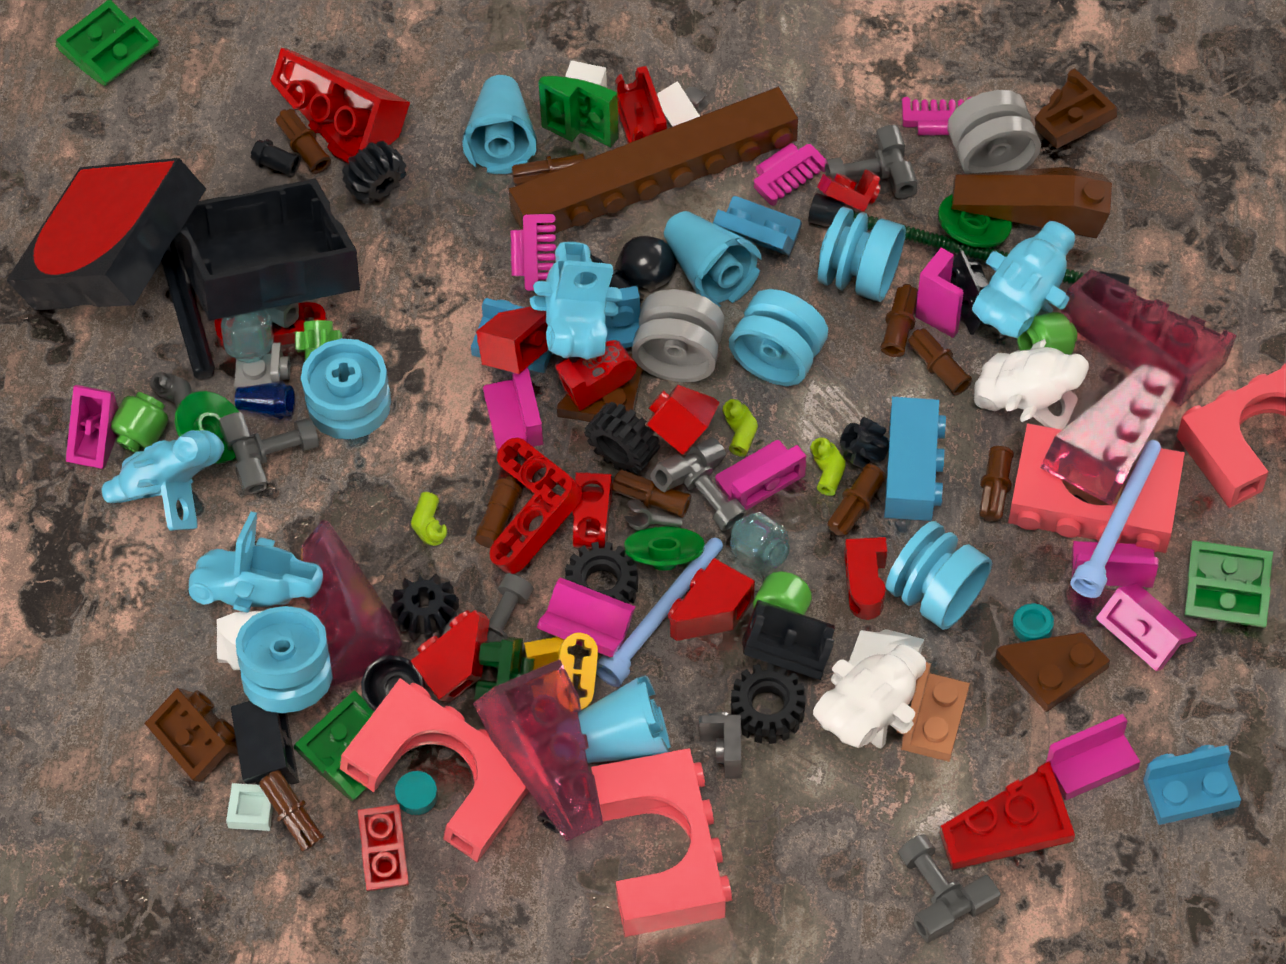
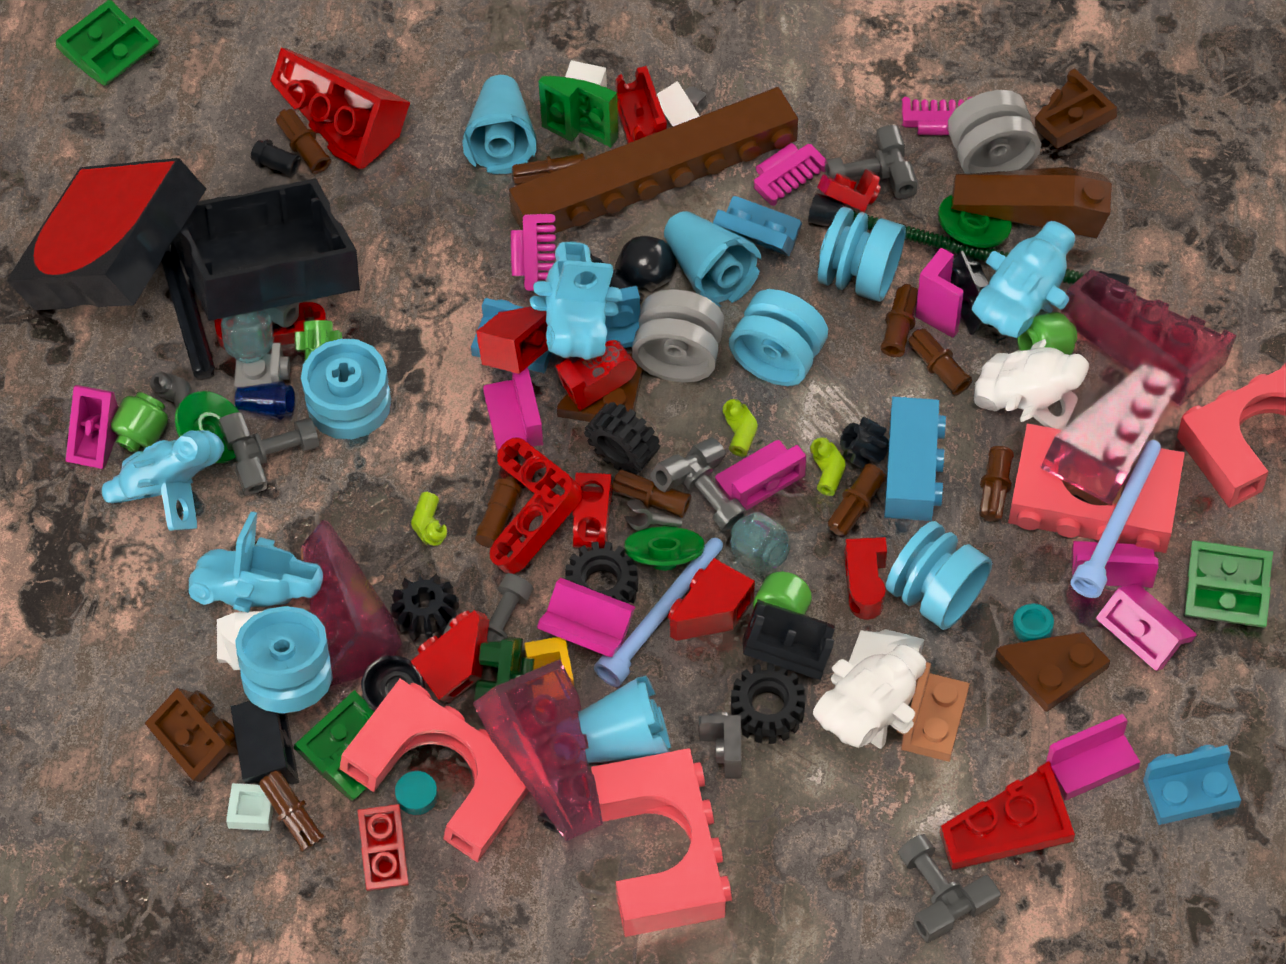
(374, 172): black gear -> none
(587, 666): yellow beam -> none
(681, 416): red slope -> none

